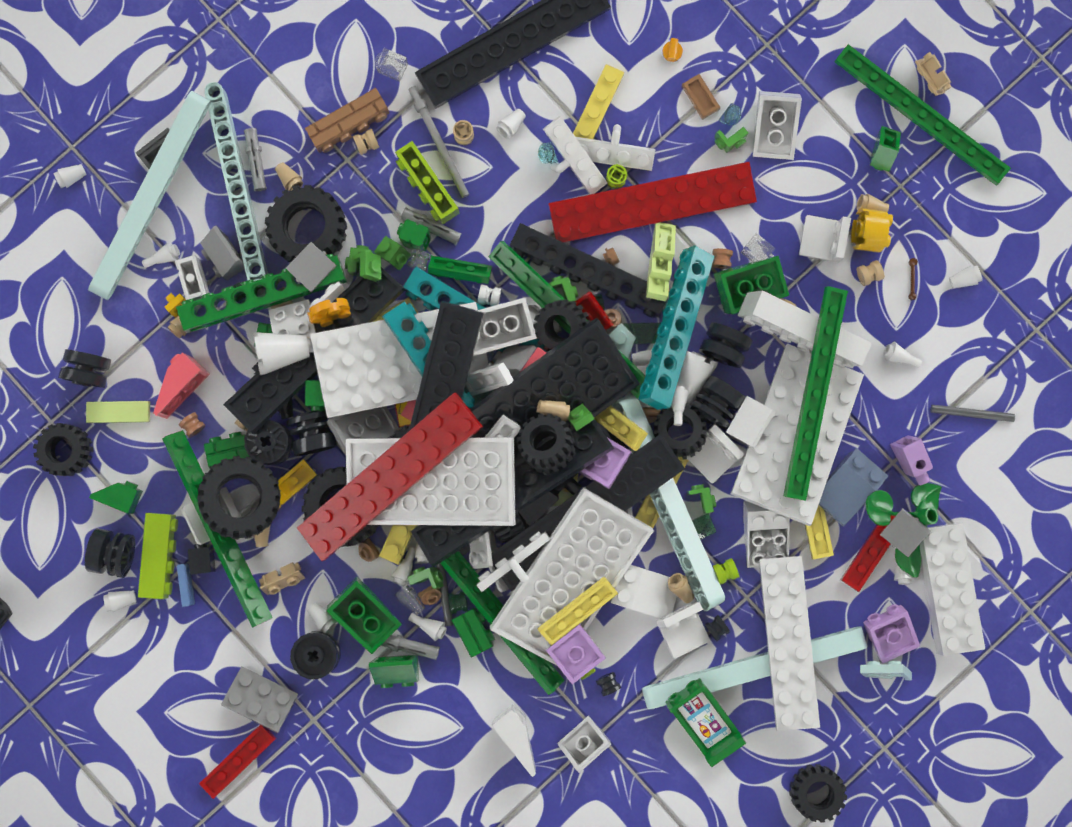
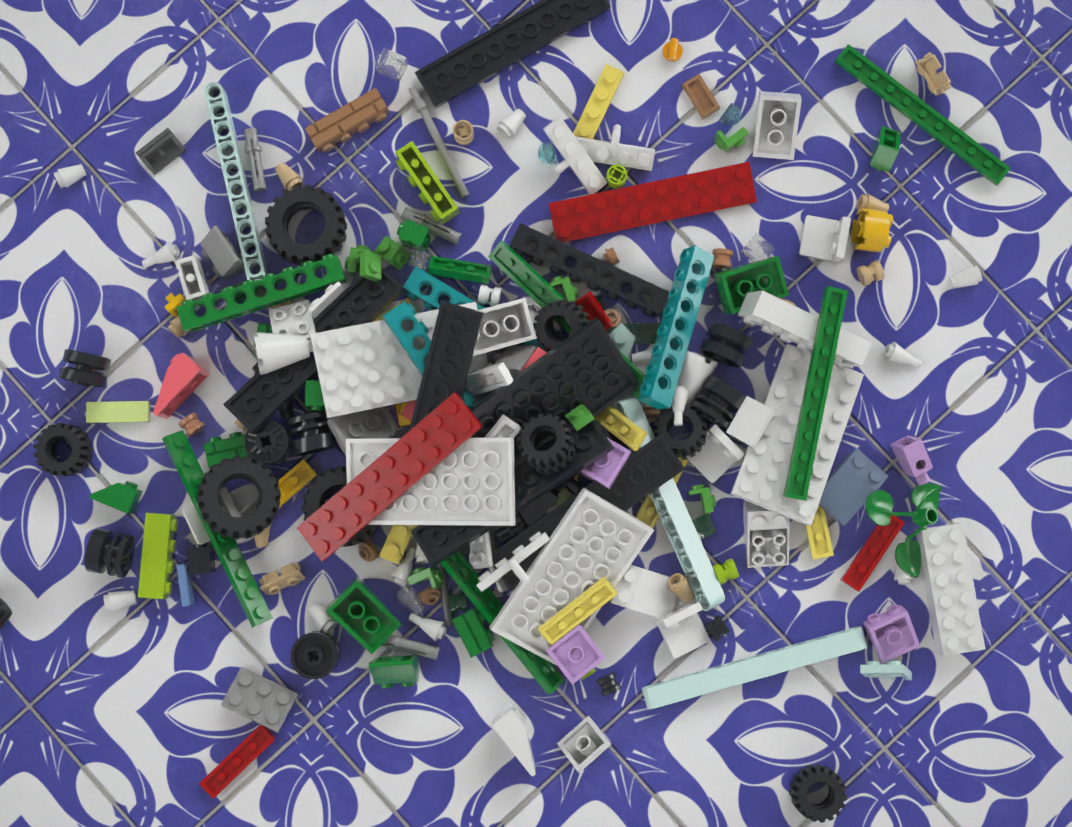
(149, 195): light aqua beam -> none
(311, 266): light grey piece -> none
(326, 312): light orange plate -> none
(370, 140): tan wheel -> none
(555, 408): tan cone -> none
(661, 261): yellowish green slope -> none
(705, 721): panel -> none
(789, 643): white plate -> none
(905, 532): light grey piece -> none
(912, 262): reddish brown hinge -> none
(972, 413): dark grey bar -> none

